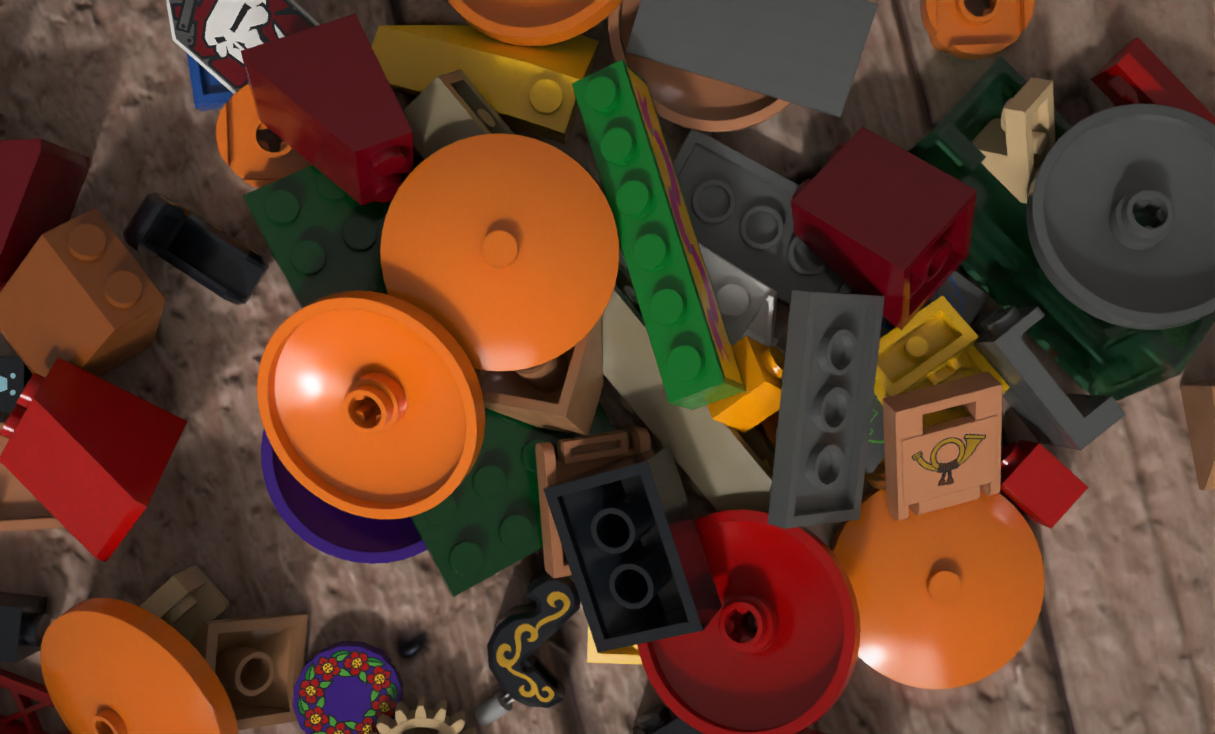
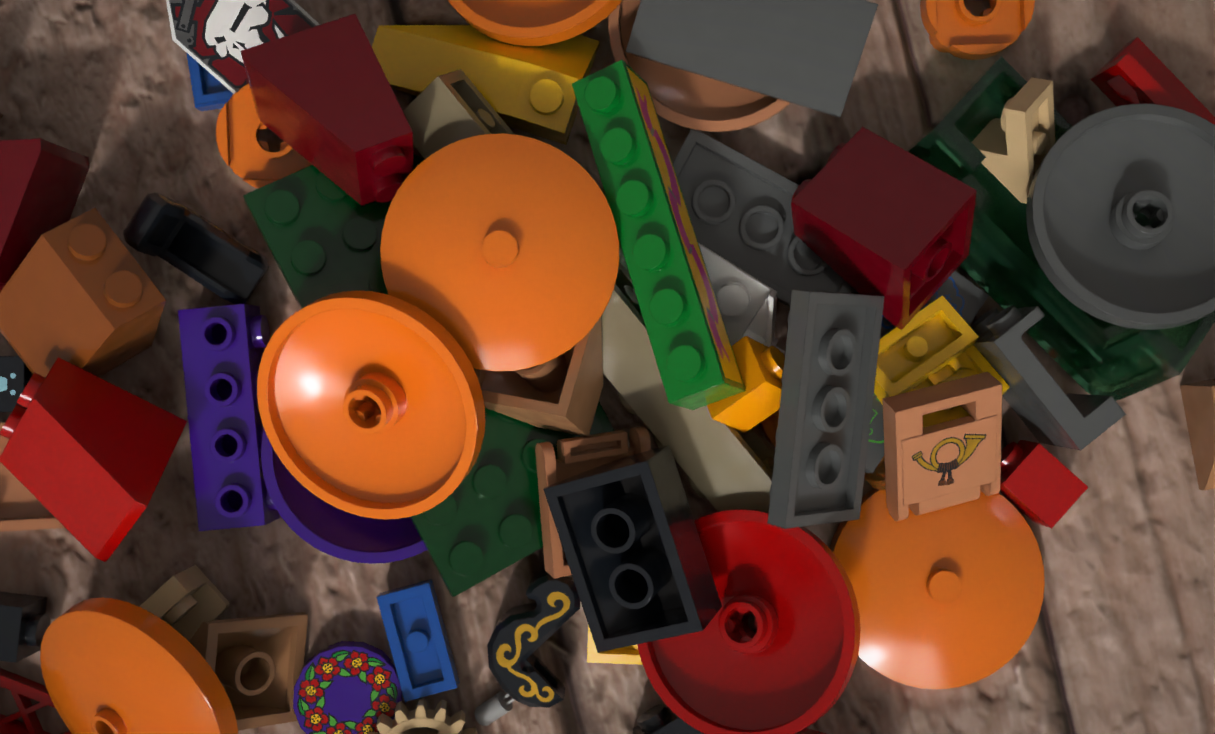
(225, 426): none -> dark purple brick
(418, 640): none -> blue plate

